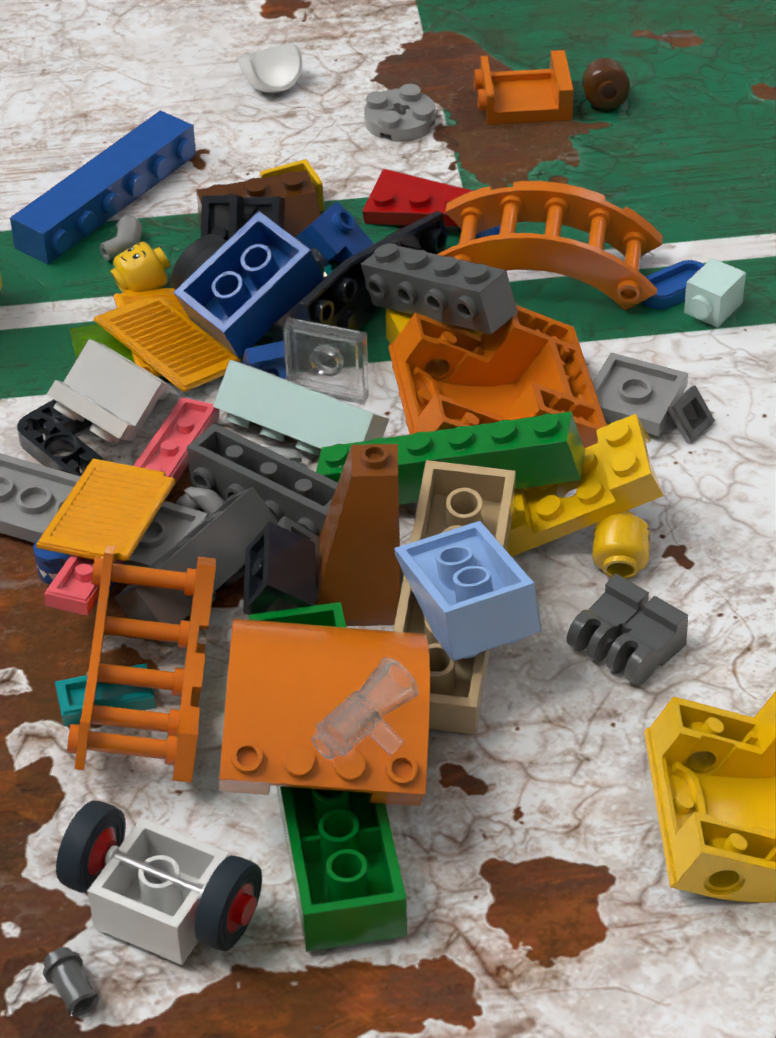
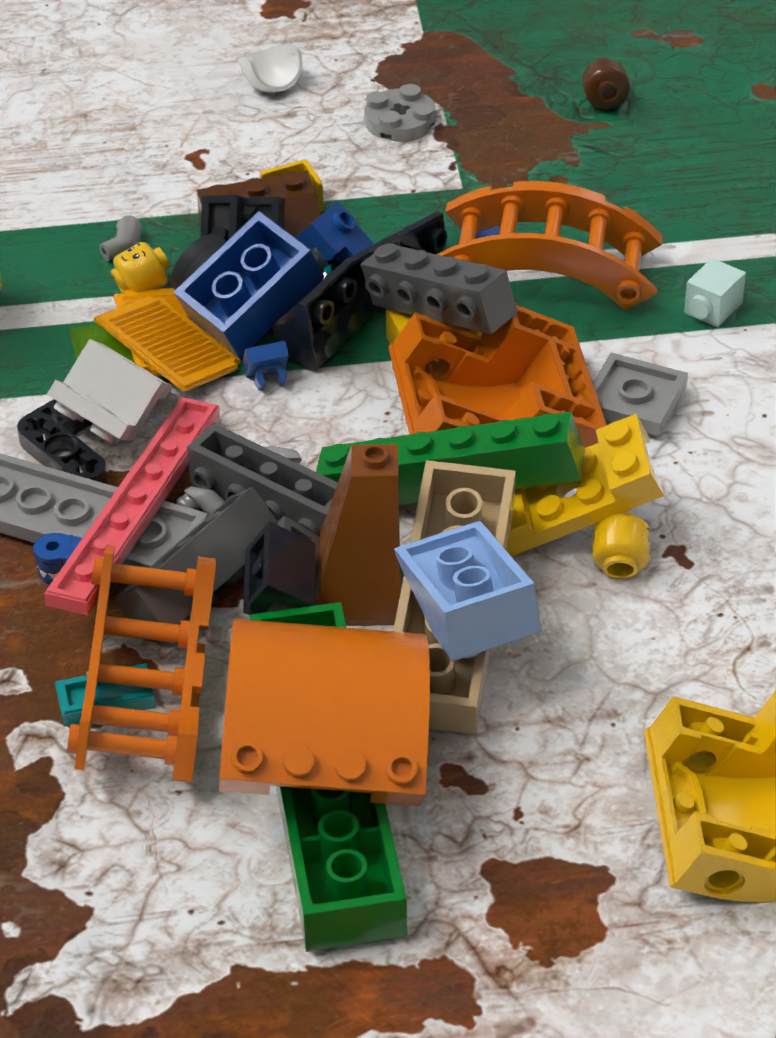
(65, 972): dark grey pin -> none
(102, 187): blue brick -> none
(107, 507): light orange window -> none
(157, 883): brick -> none
(293, 410): light aqua brick -> none
(327, 359): clear tile -> none
(363, 711): clear piece -> none
(407, 198): red wing -> none
(525, 94): orange panel -> none
(629, 630): dark grey legs -> none
(671, 284): blue tile -> none
(691, 414): flat silver slope -> none

